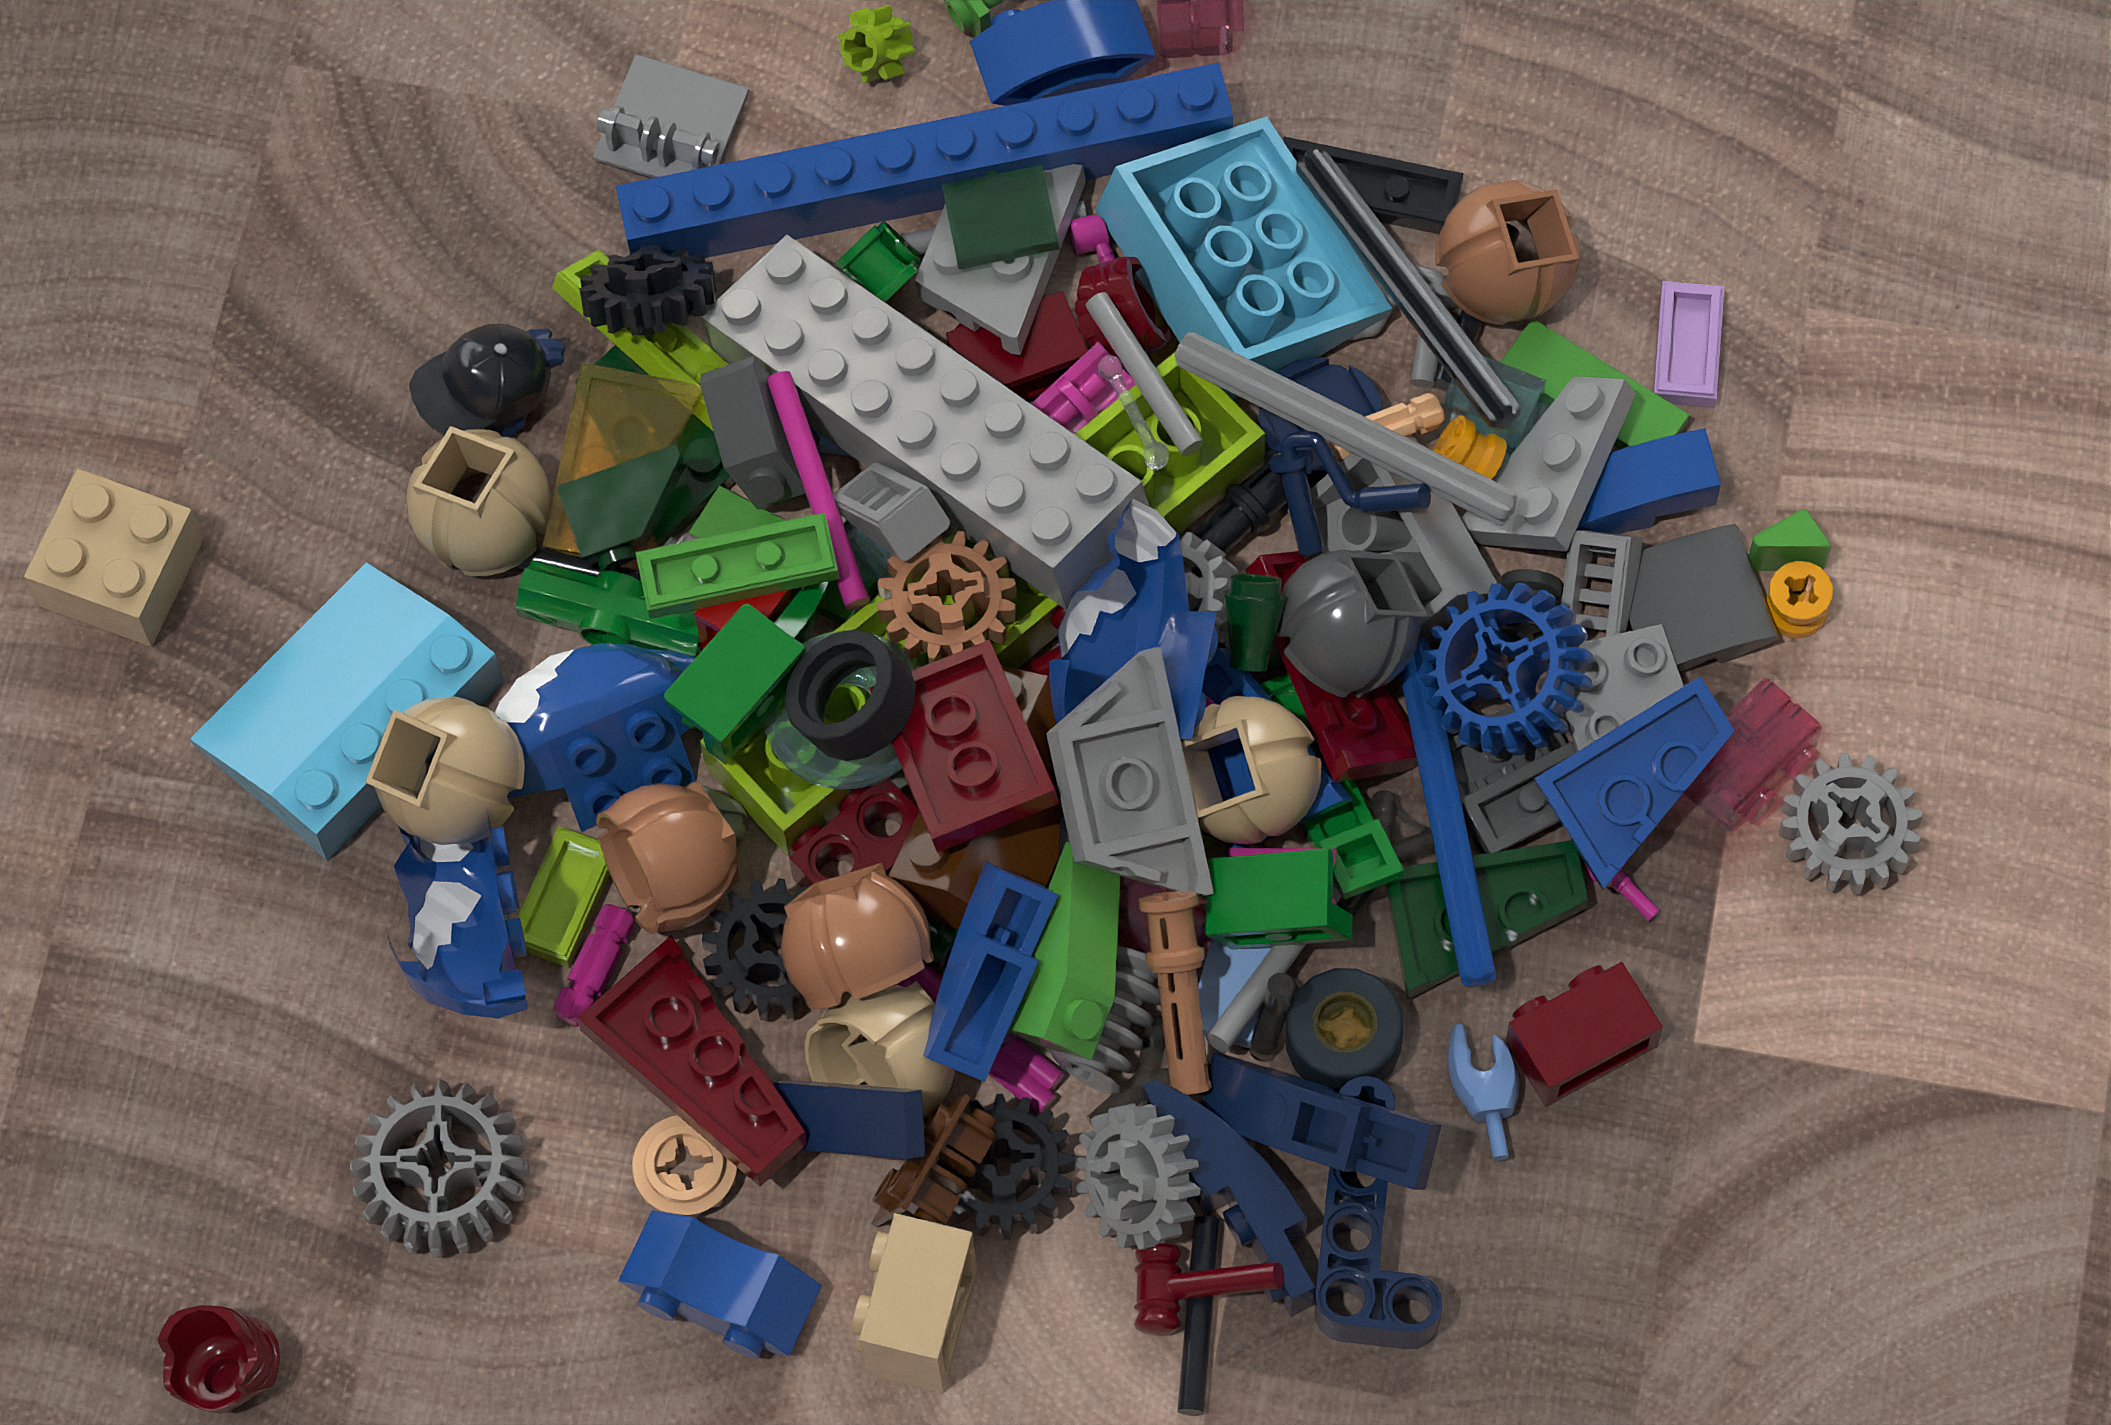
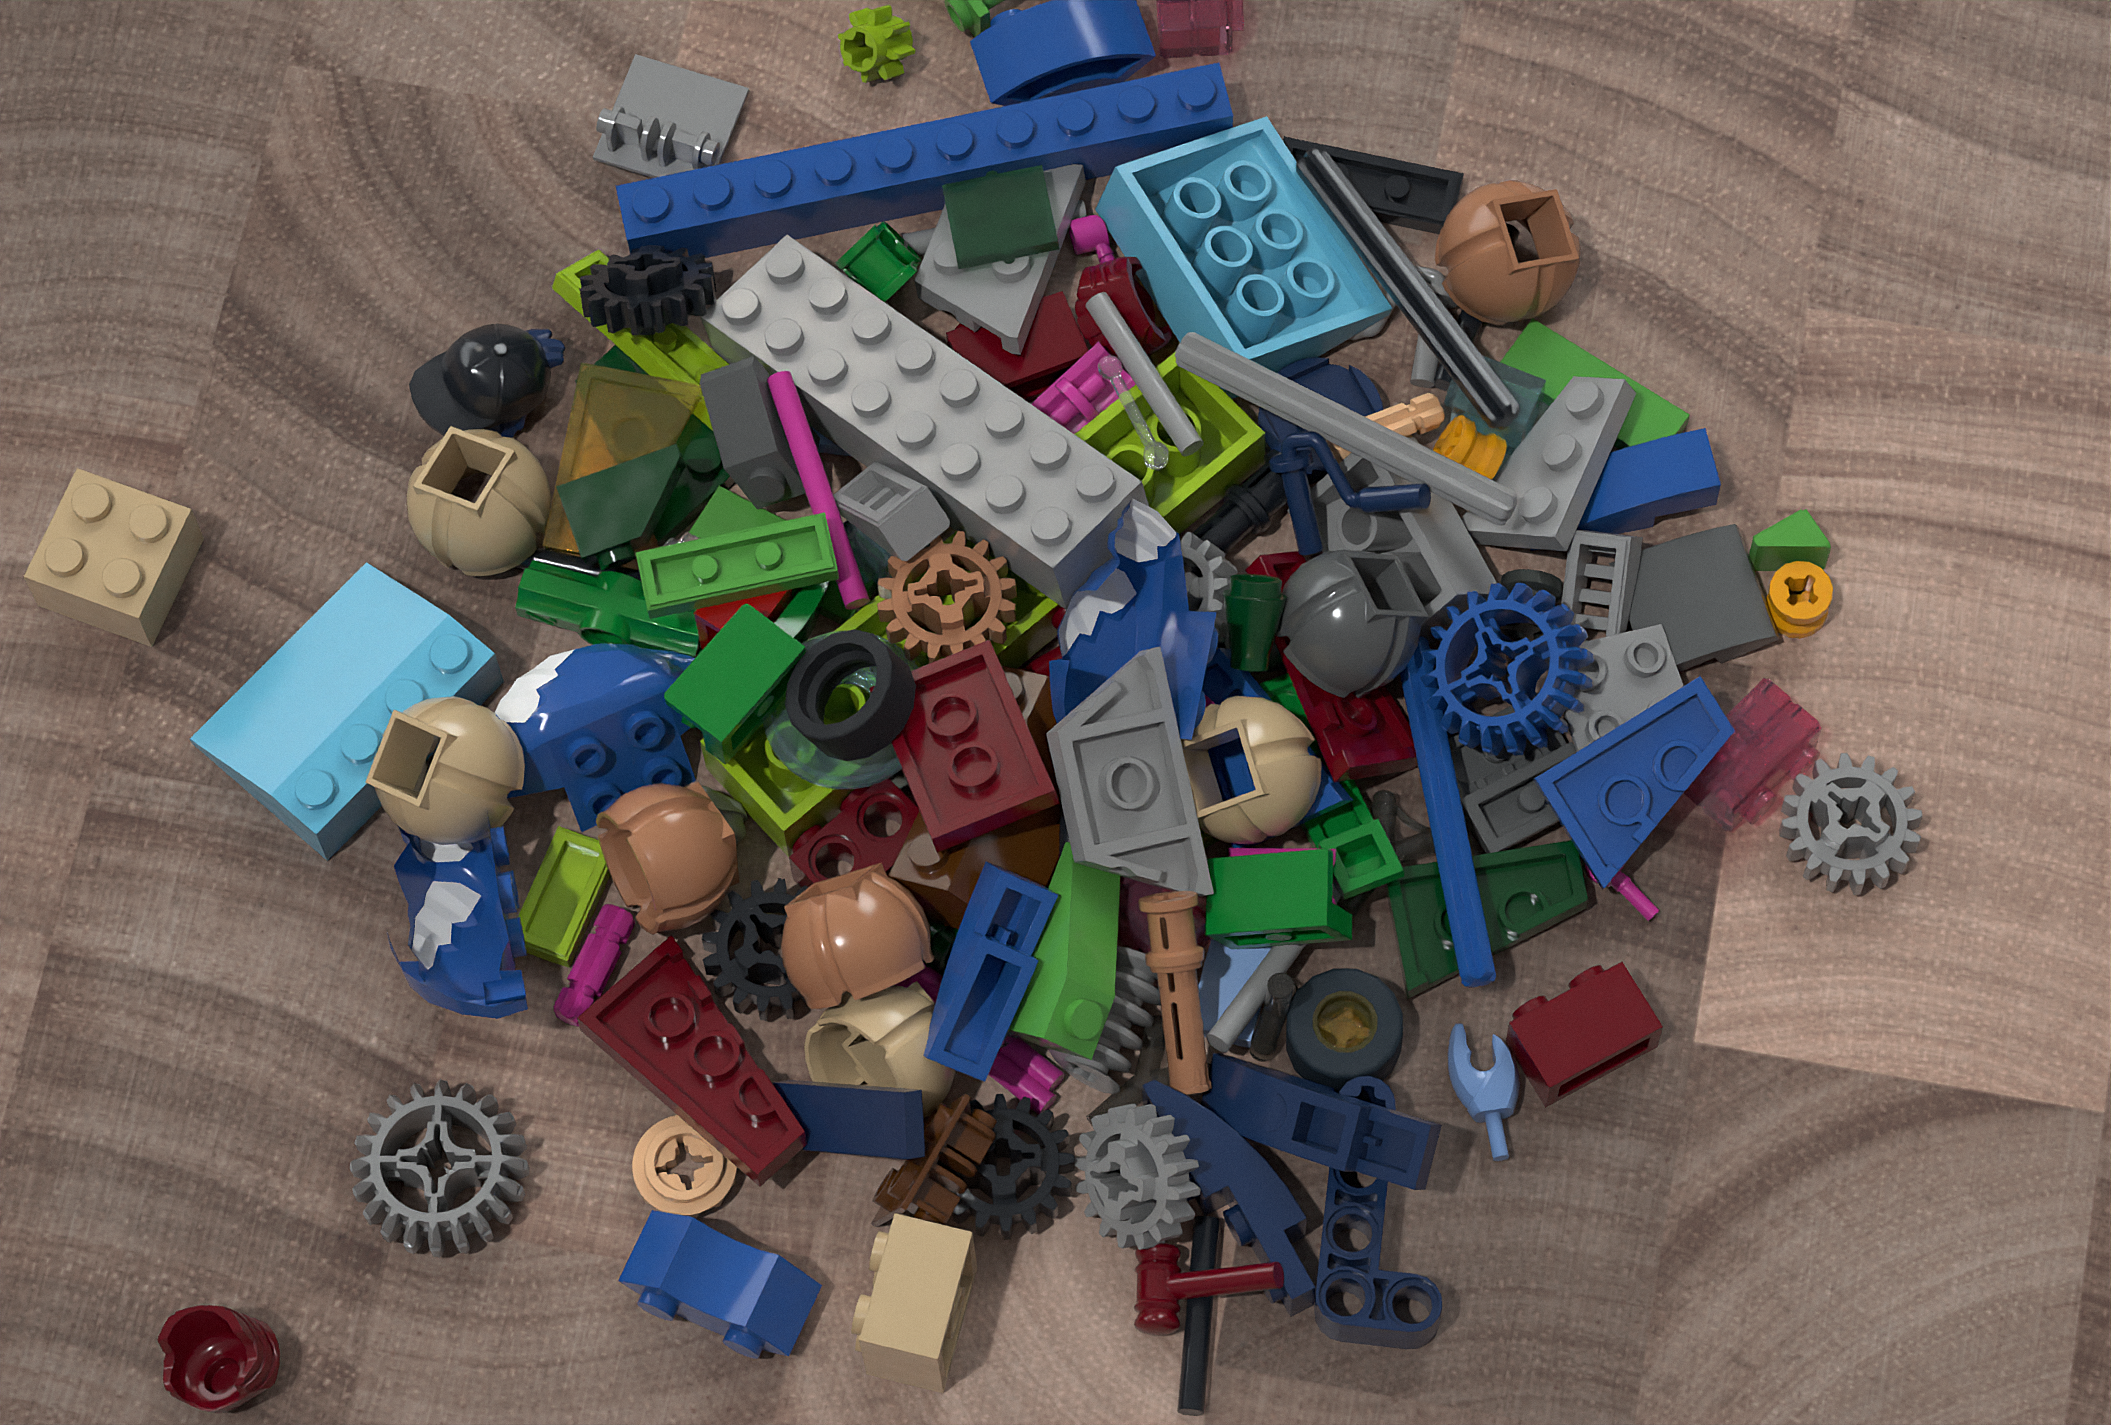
(1688, 343): lavender tile -> none

